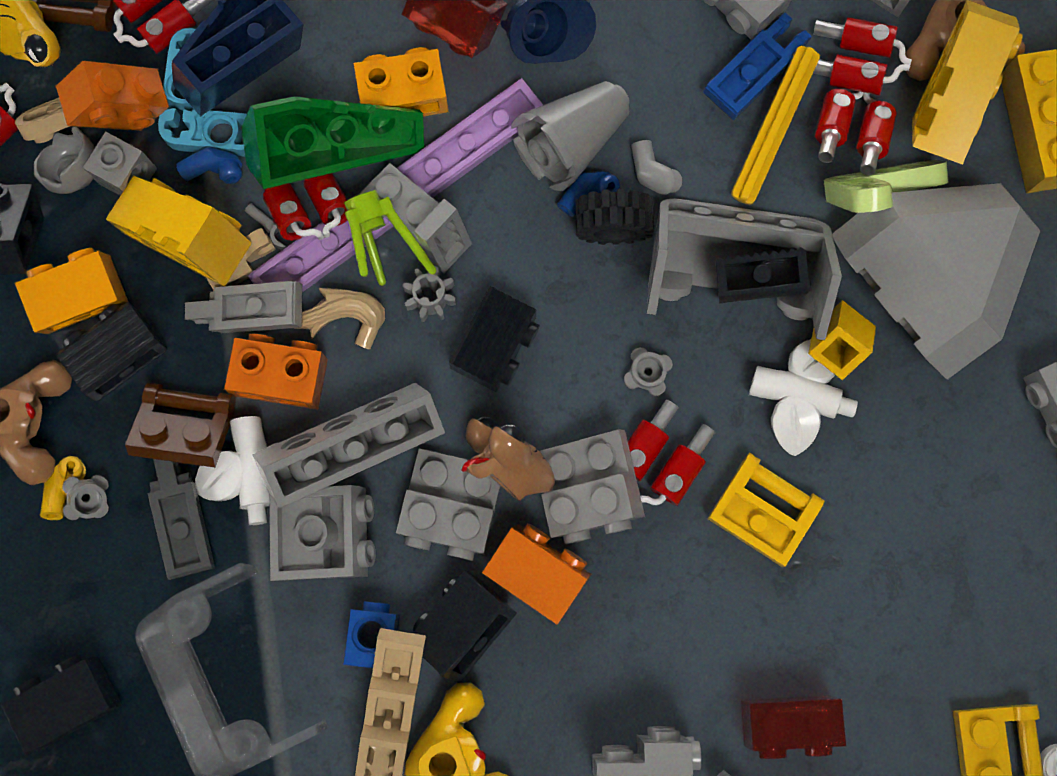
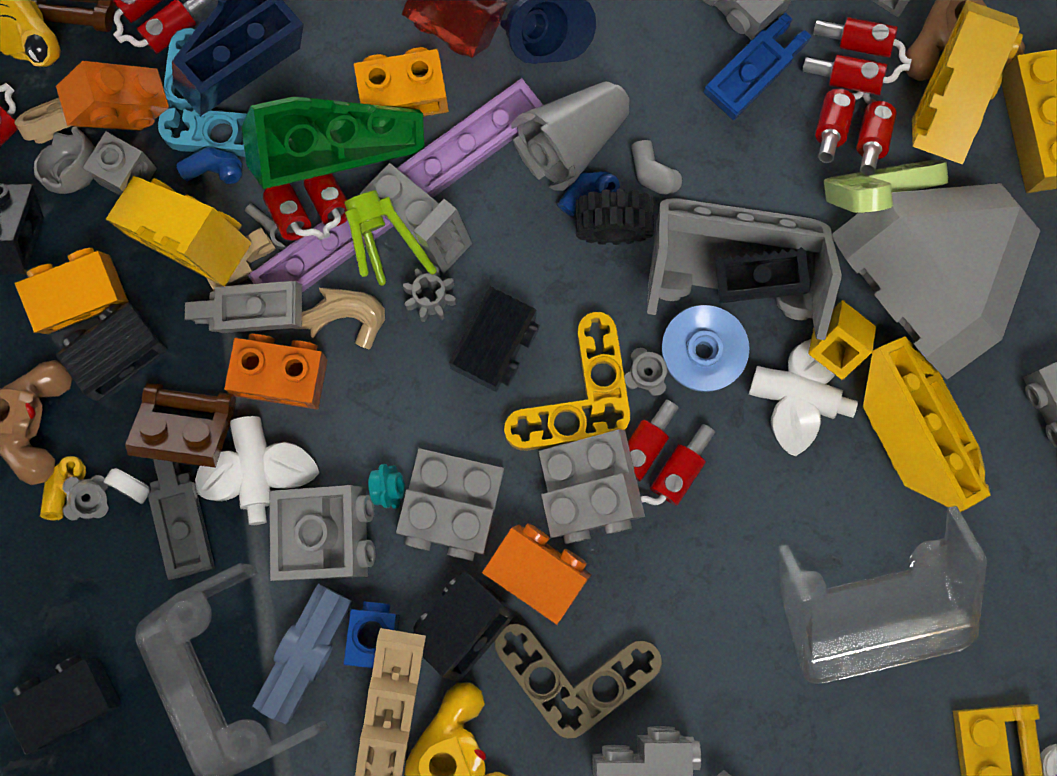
(127, 485): none -> white tile
(302, 654): none -> sand blue piece
(348, 444): light grey brick -> none
(386, 486): none -> teal plate
(507, 459): medium nougat head -> none
(581, 694): none -> dark tan beam
(597, 396): none -> yellow beam
(712, 328): none -> light blue dish
(759, 522): yellow plate -> none
(775, 125): yellow axle -> none
(793, 723): clear red brick -> none
(891, 616): none -> clear windscreen
(923, 427): none -> yellow wedge

